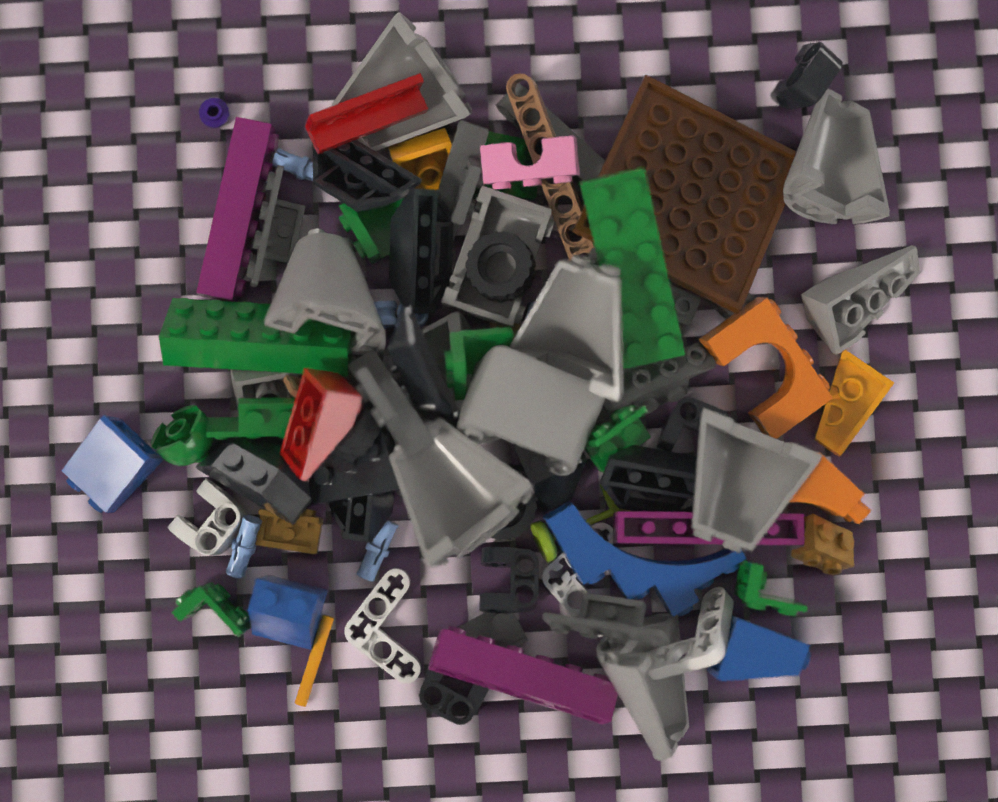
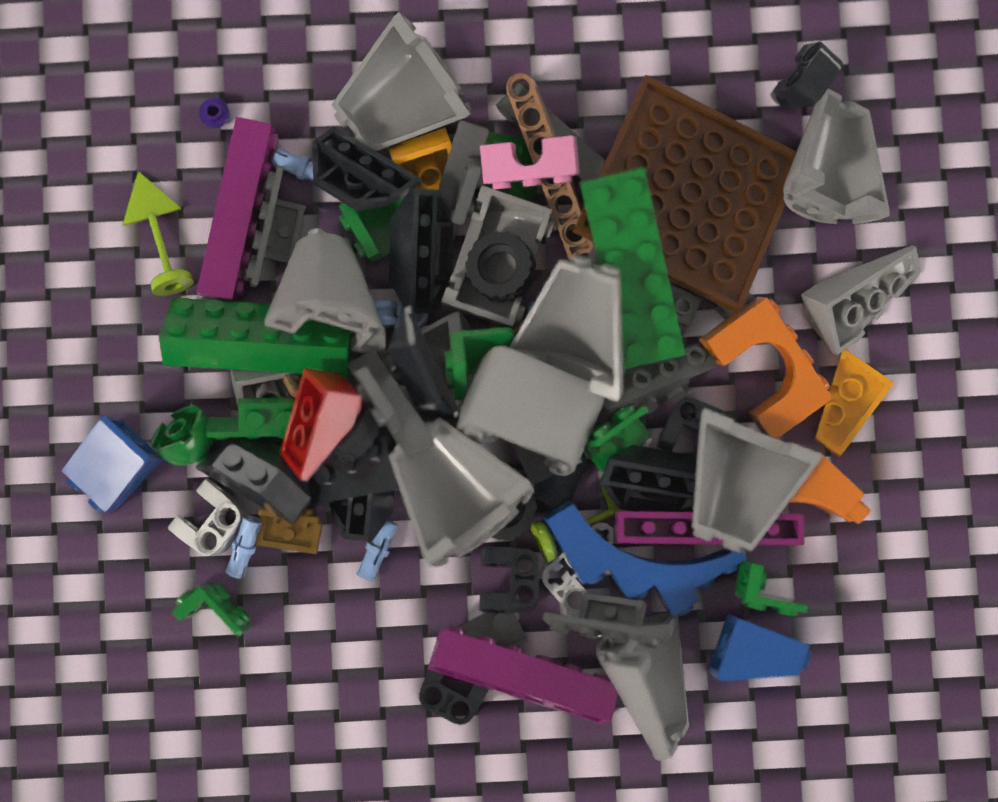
(148, 203): none -> lime piece
(286, 610): blue slope -> none
(314, 660): light orange bar -> none
(366, 114): red fence -> none
(375, 634): white beam -> none
(705, 648): white beam -> none
(825, 546): pearl gold bracket -> none

